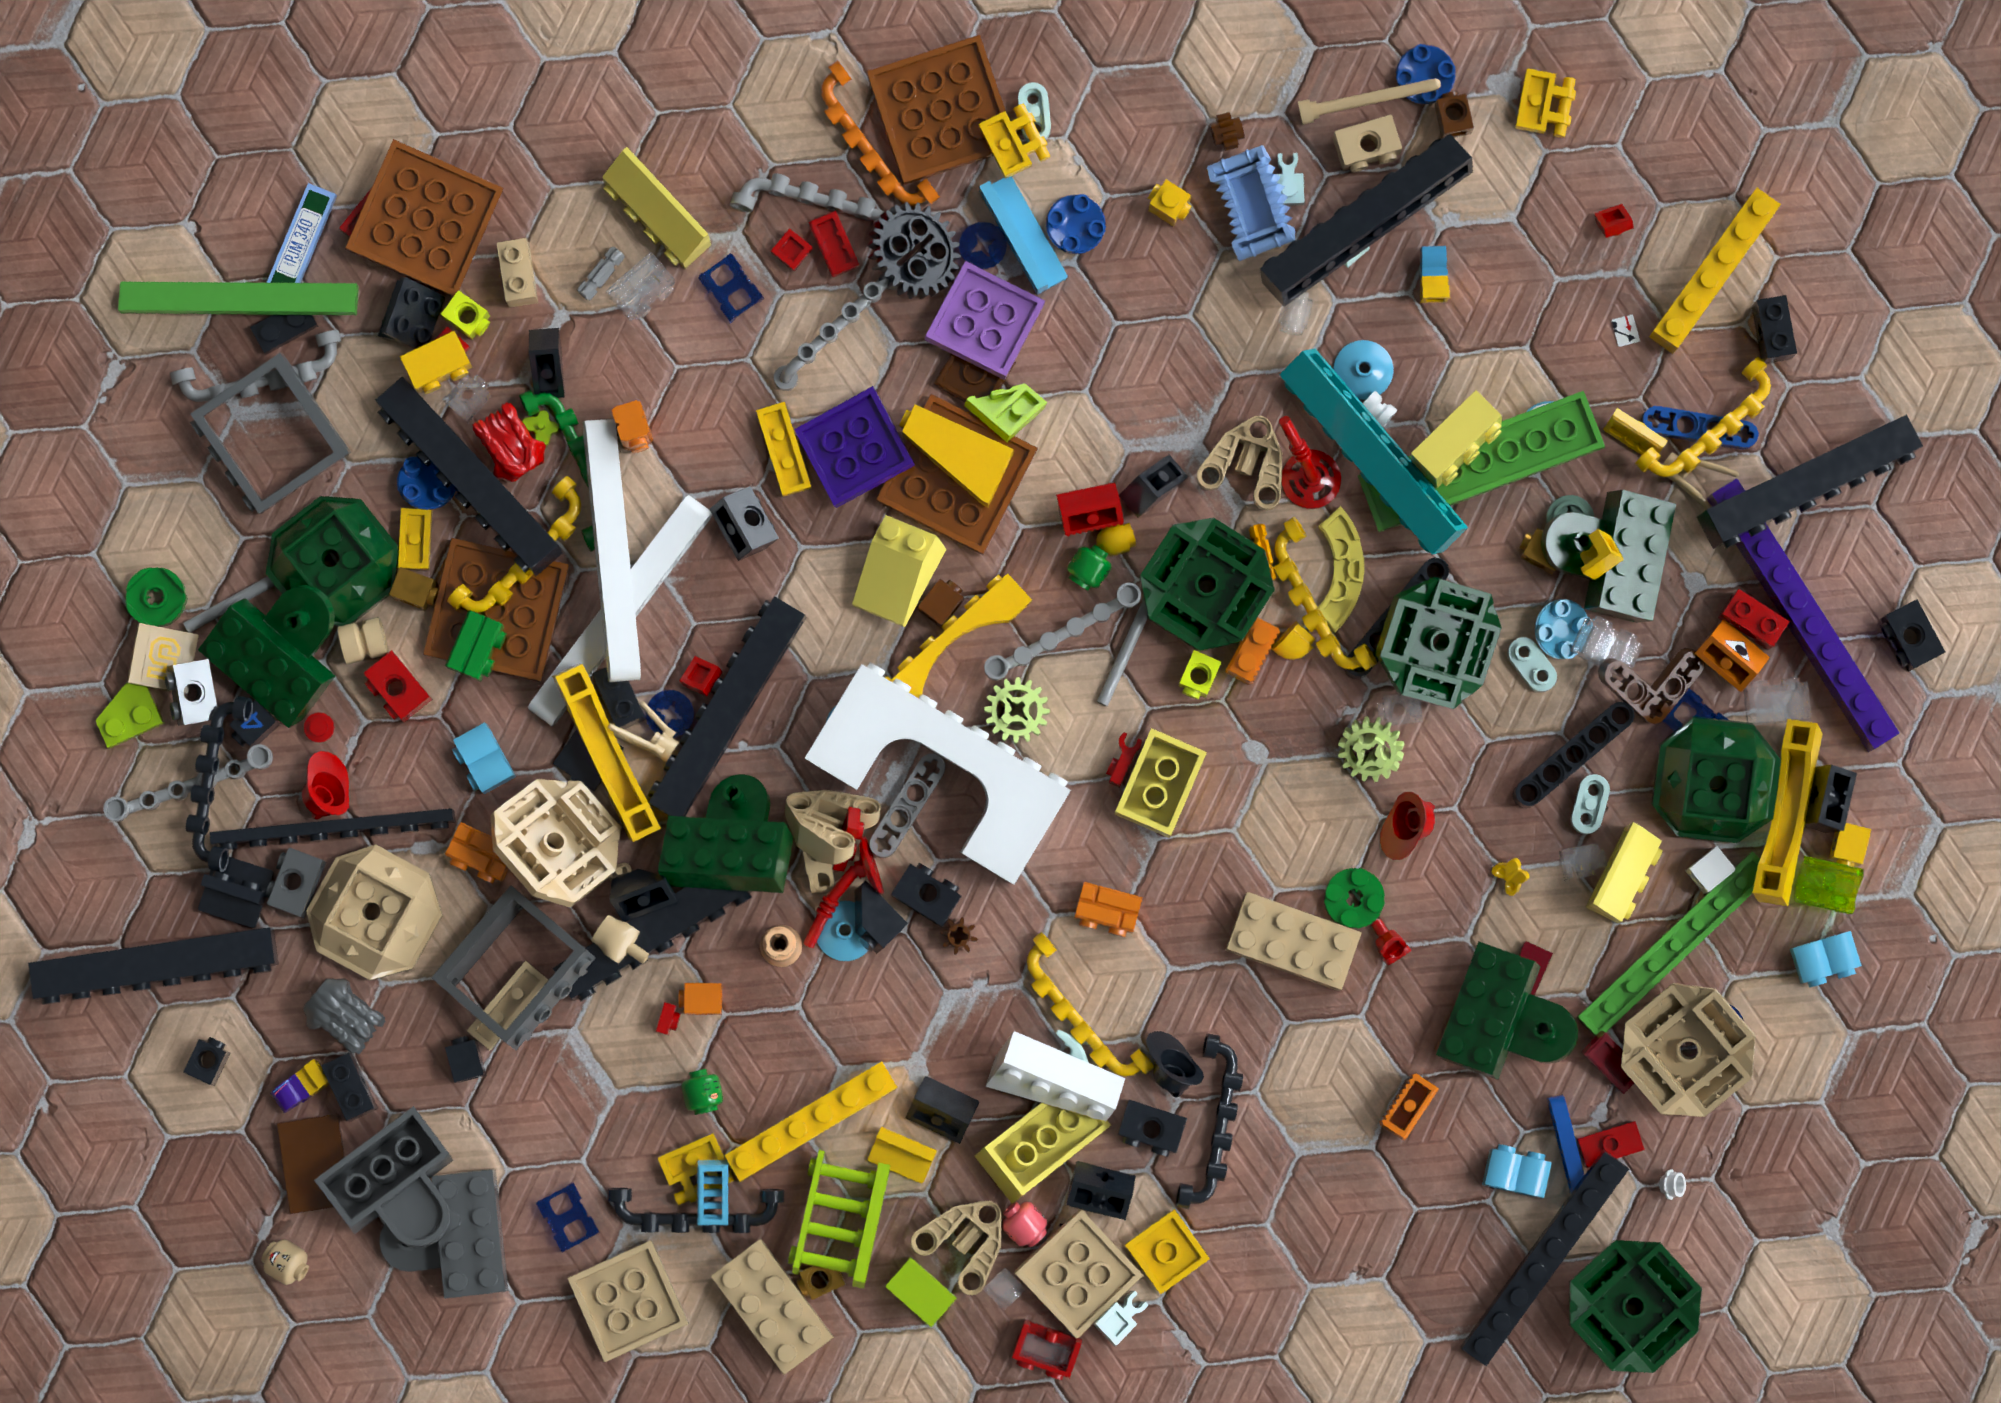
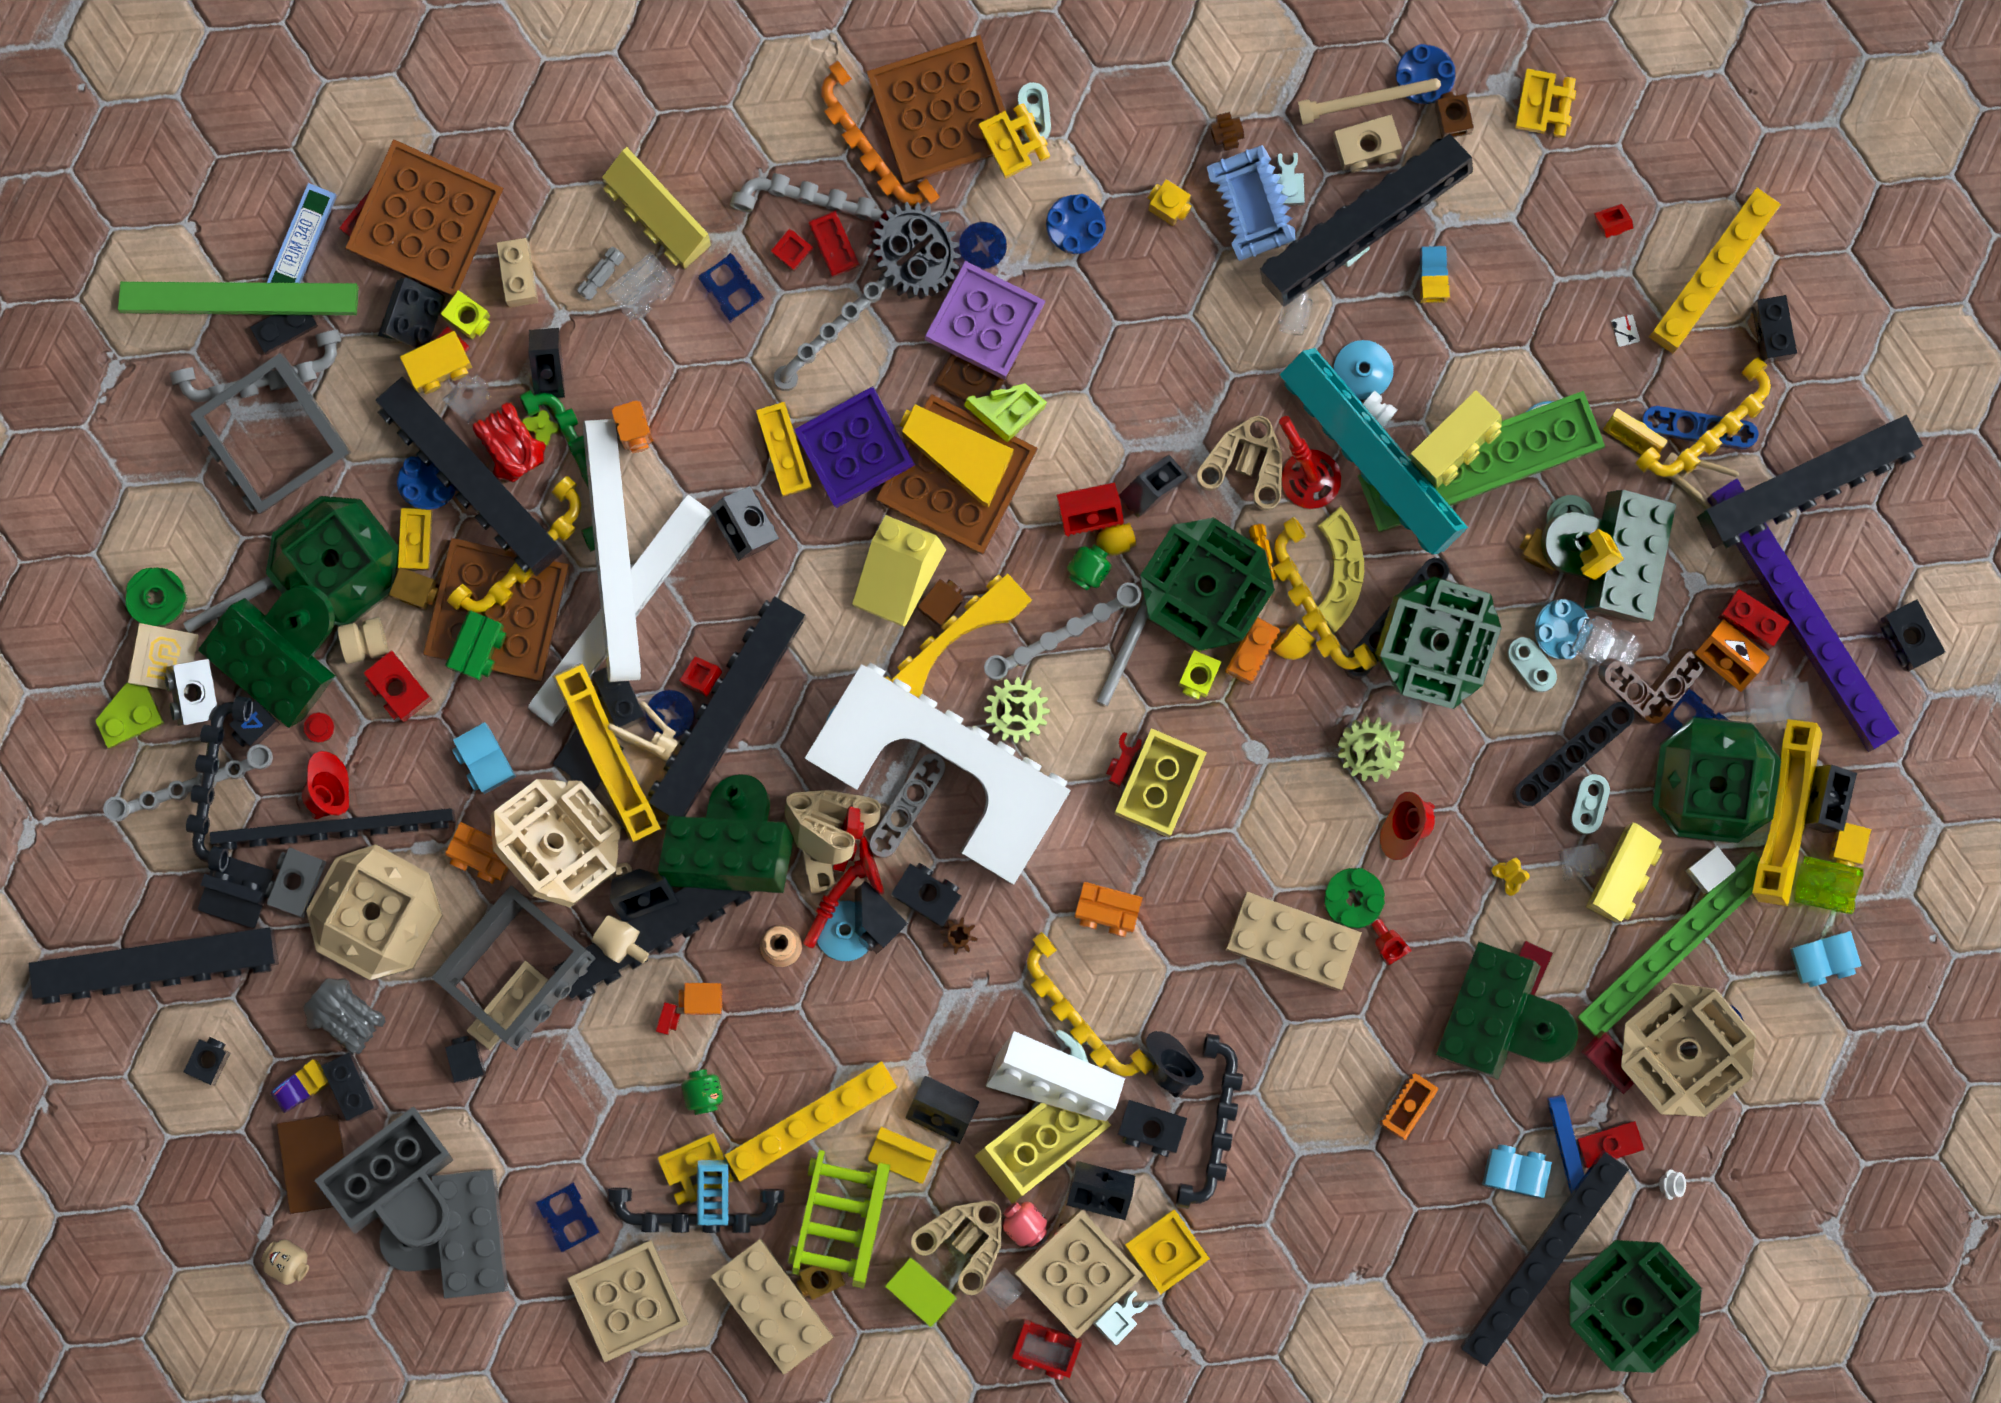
(1023, 234): medium azure panel -> none

